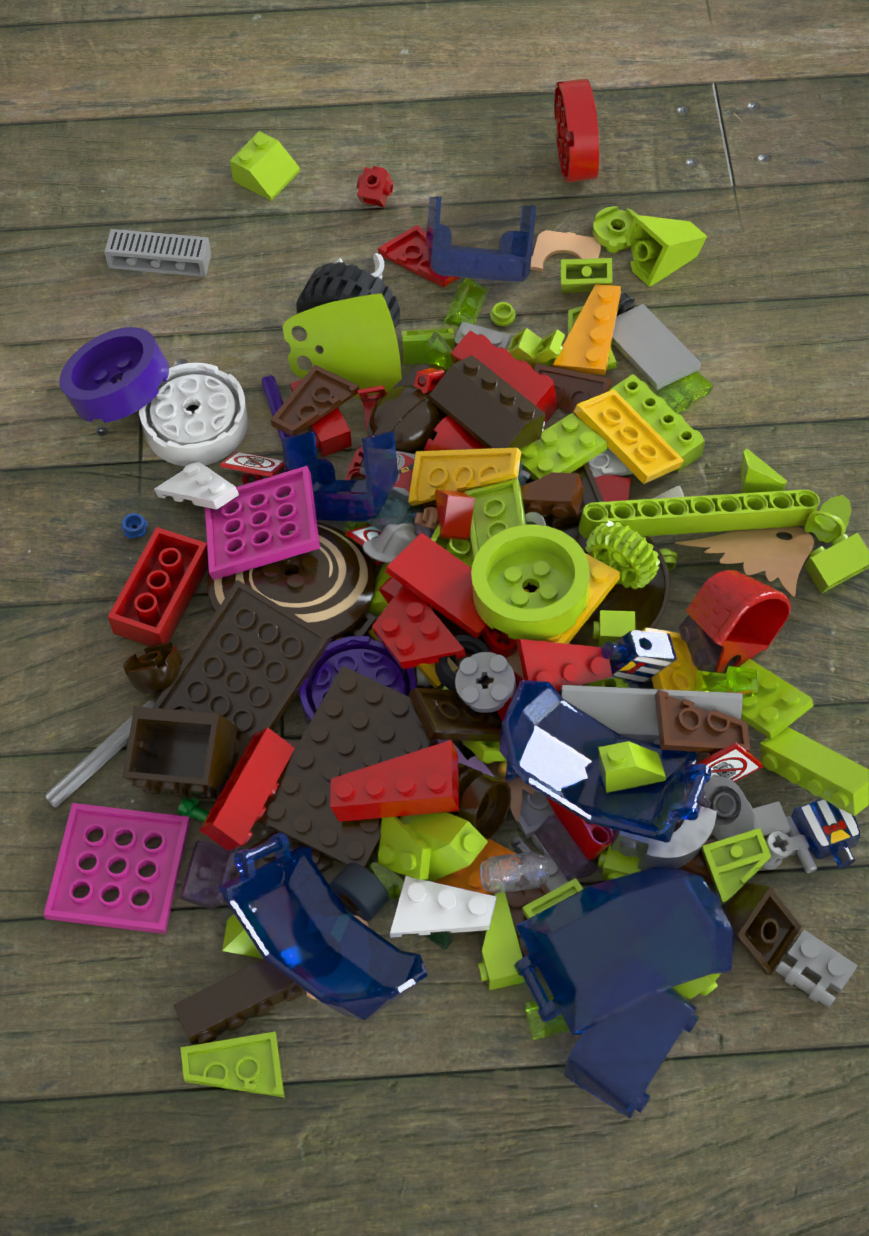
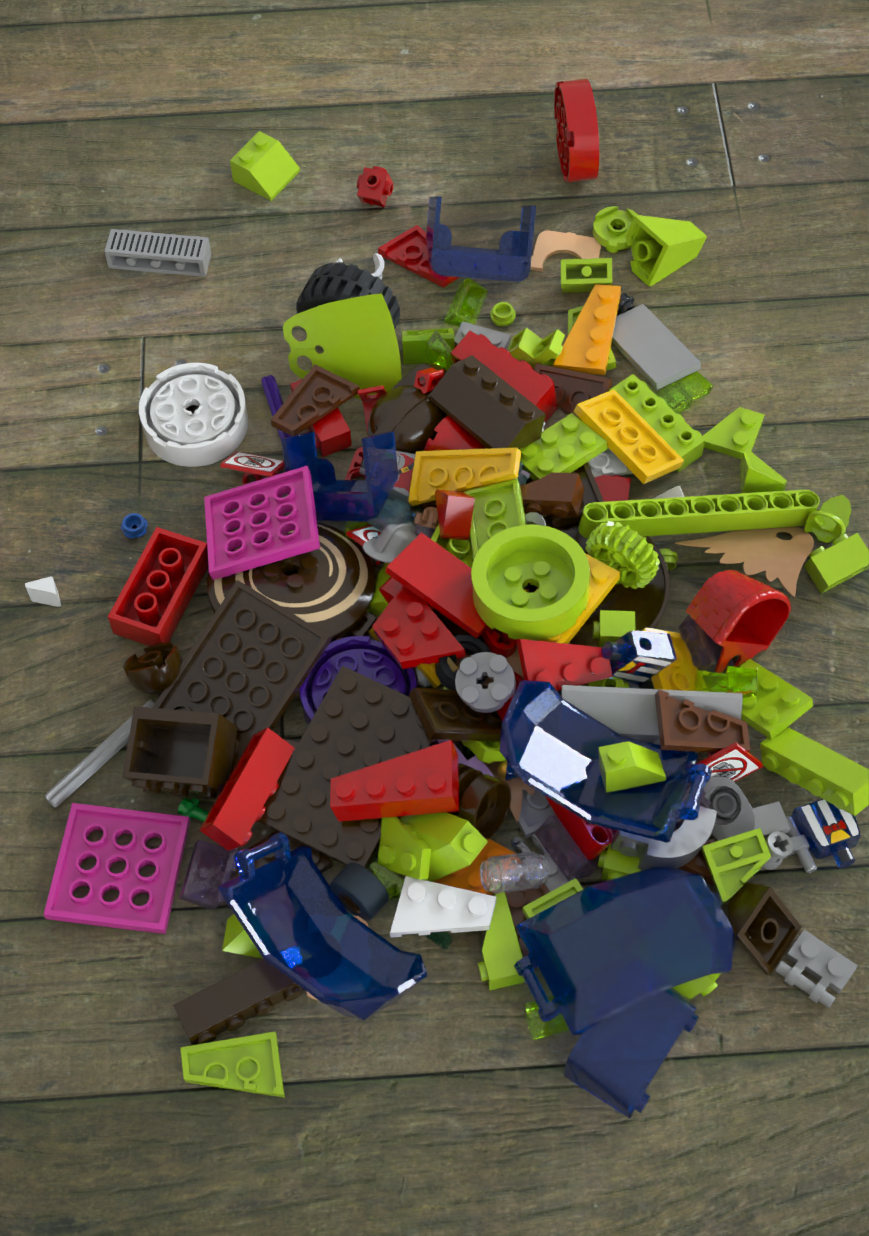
(43, 591): none -> white slope
(93, 373): dark purple brick -> none
(199, 485): white wing -> none
(735, 433): none -> lime wing

